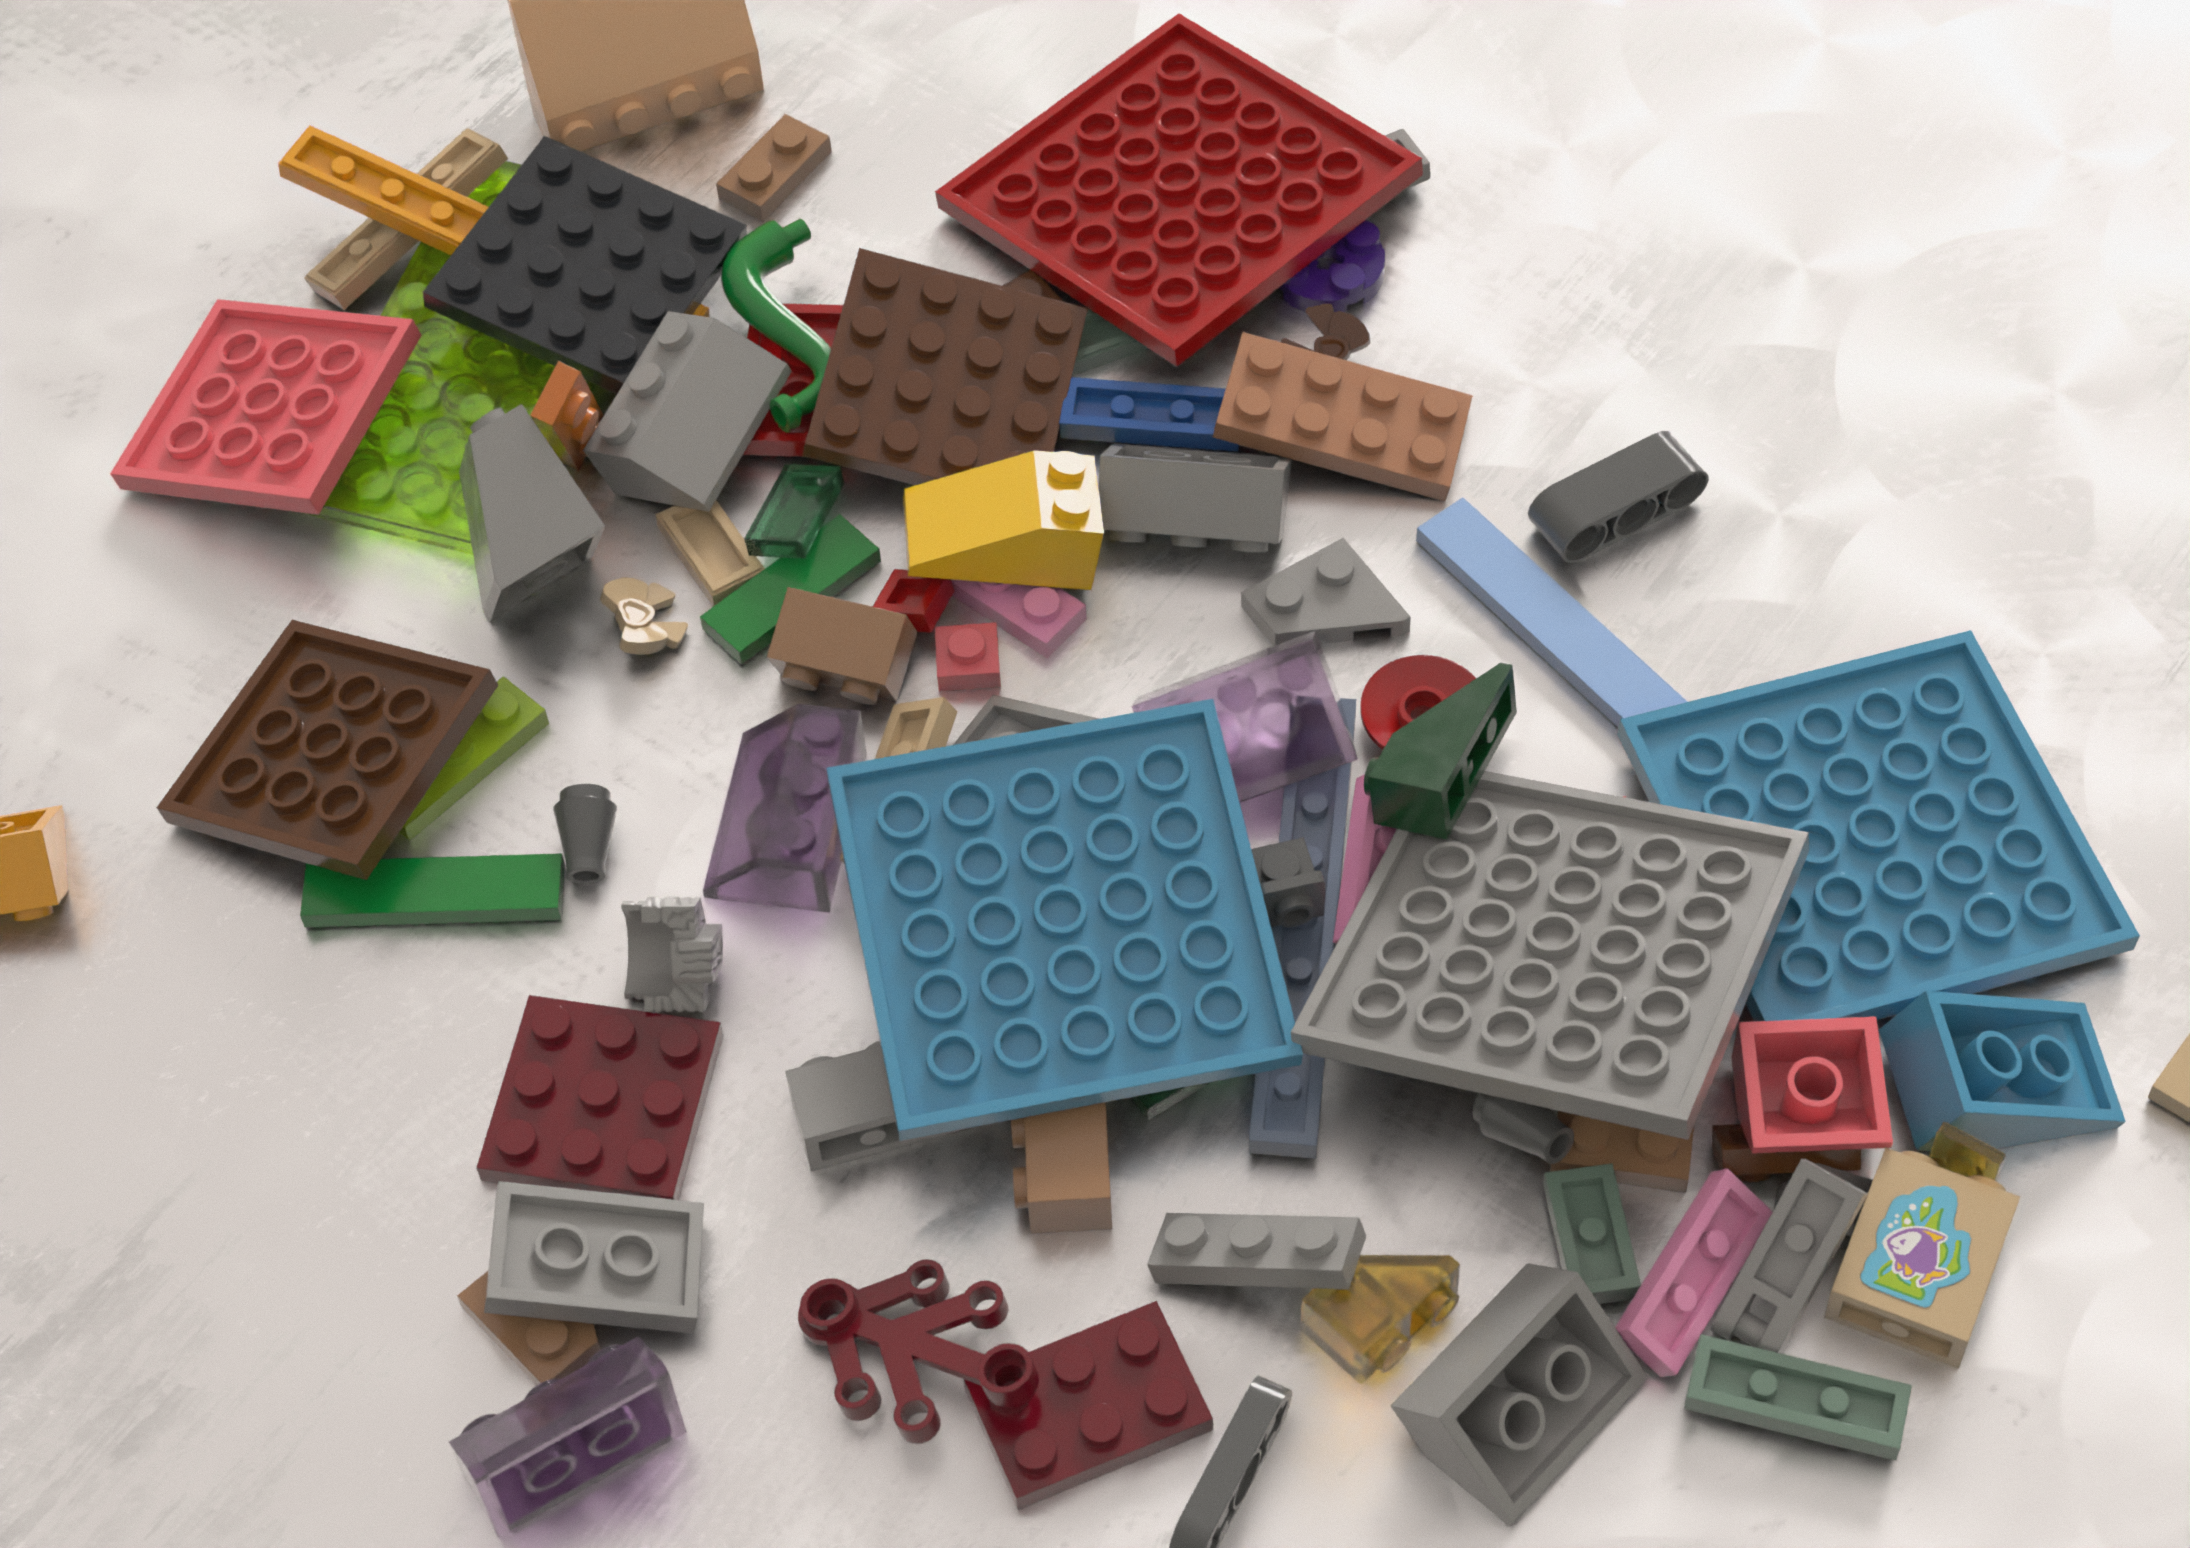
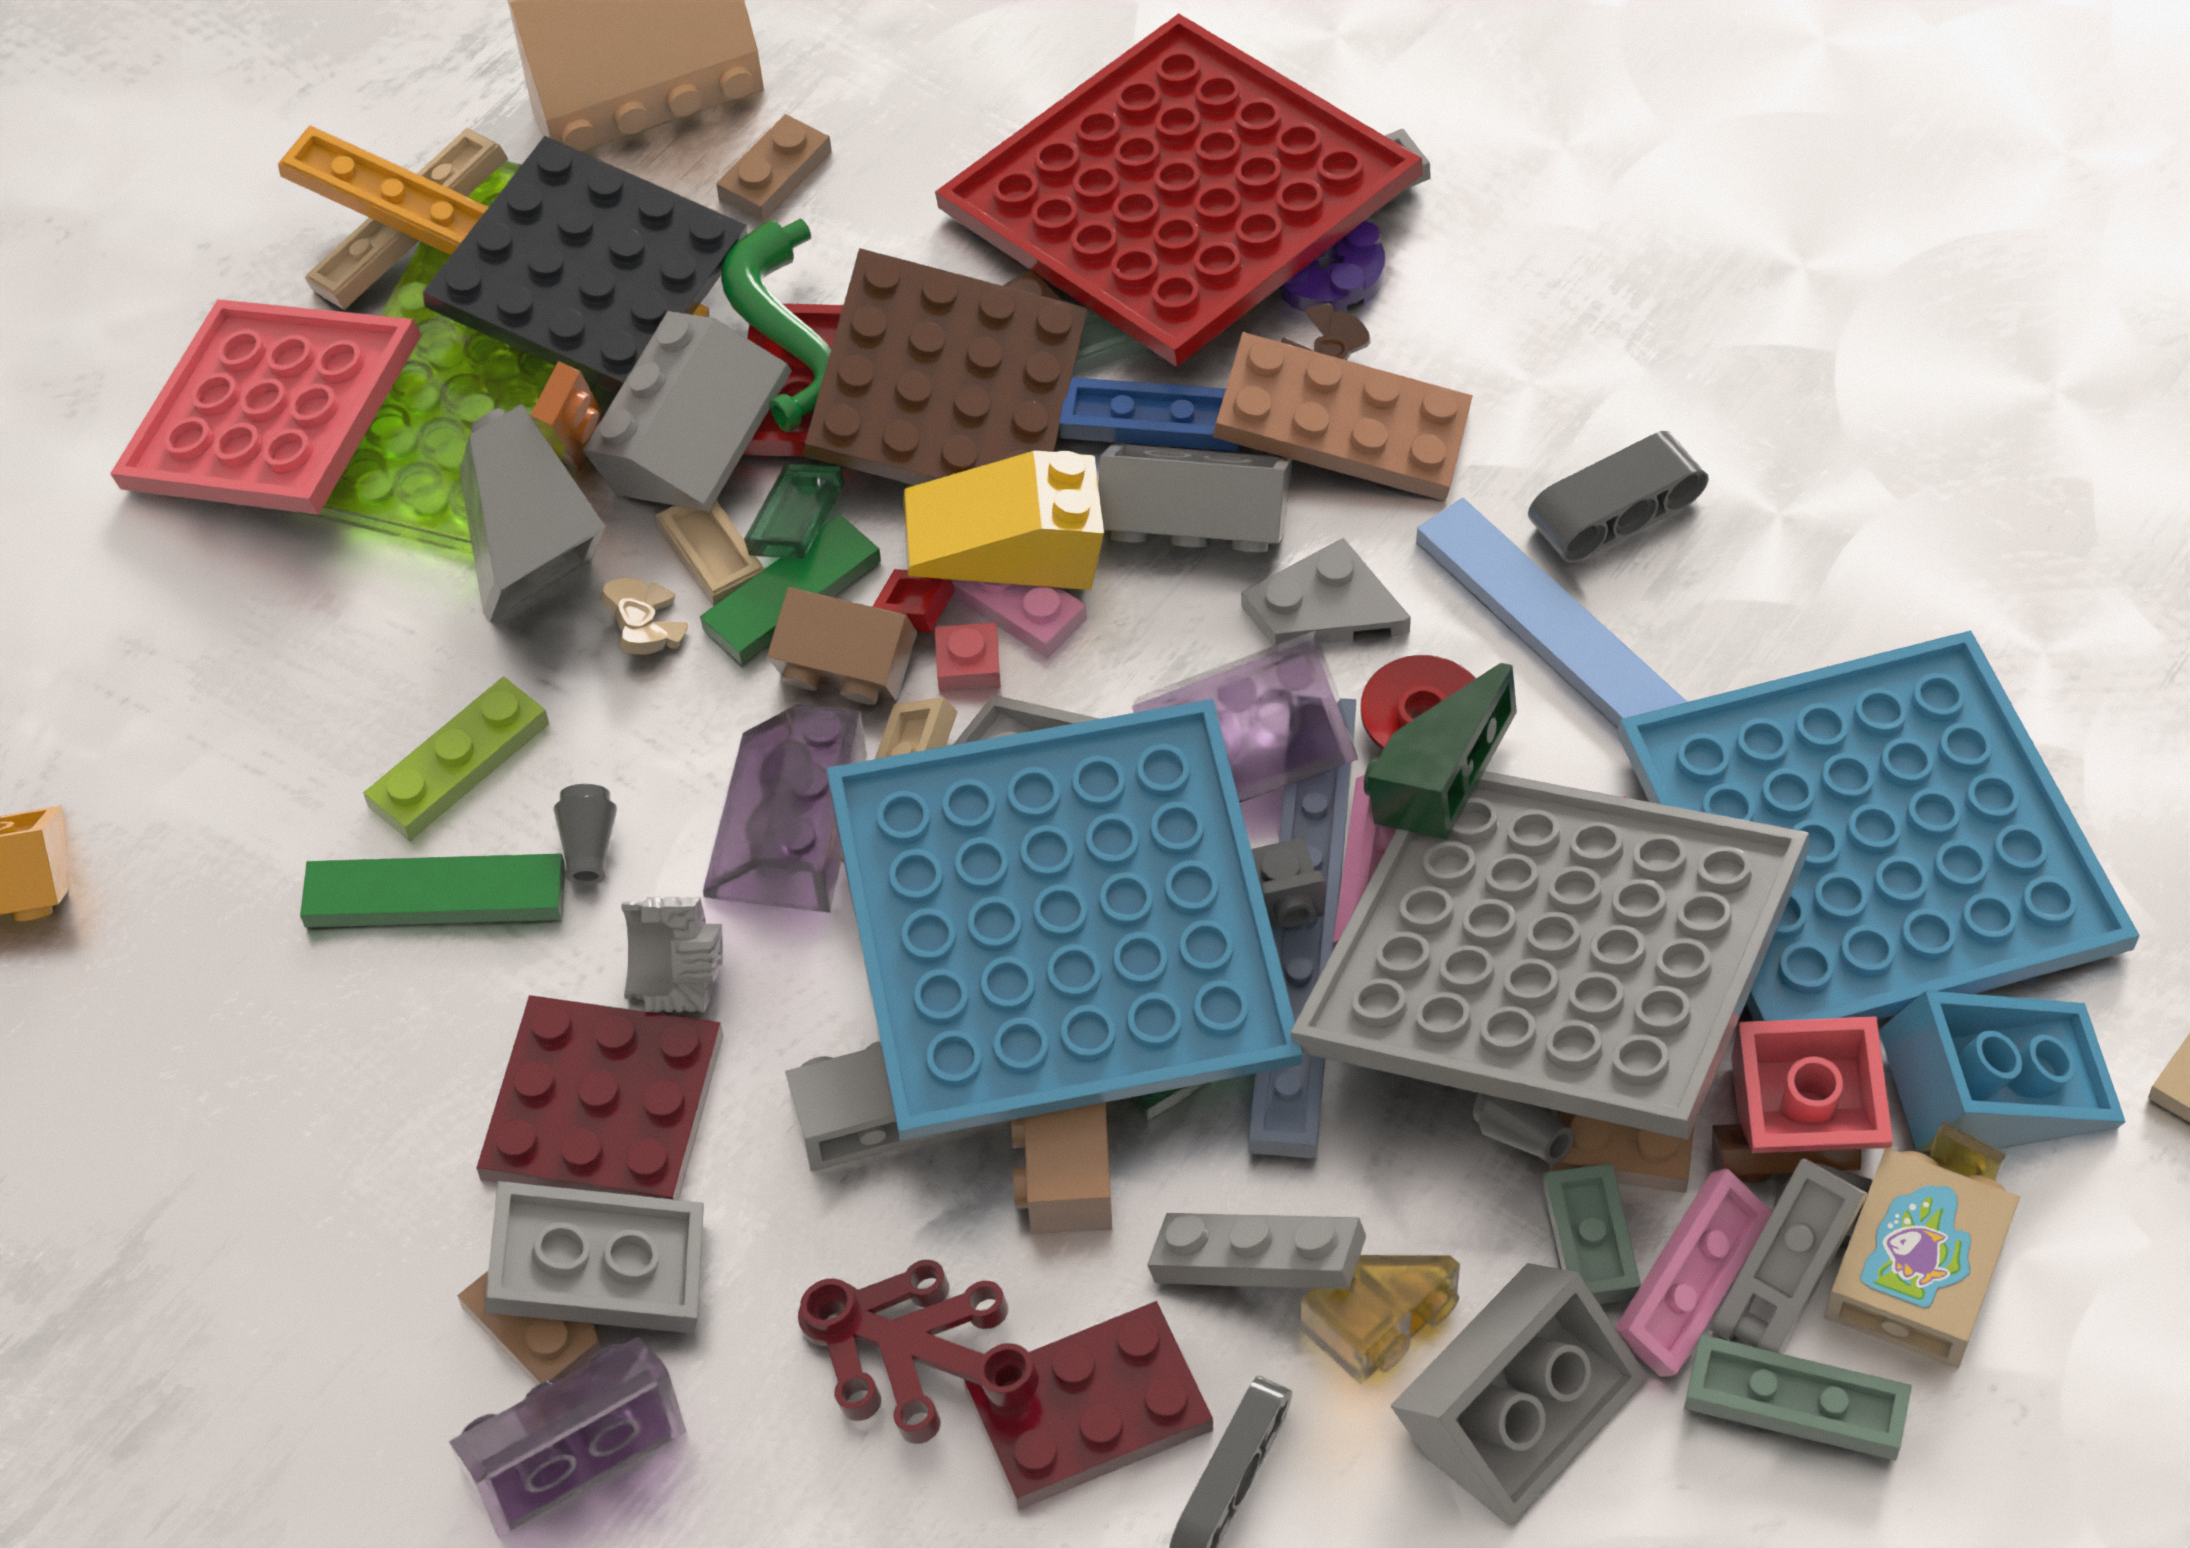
(328, 748): reddish brown plate -> none

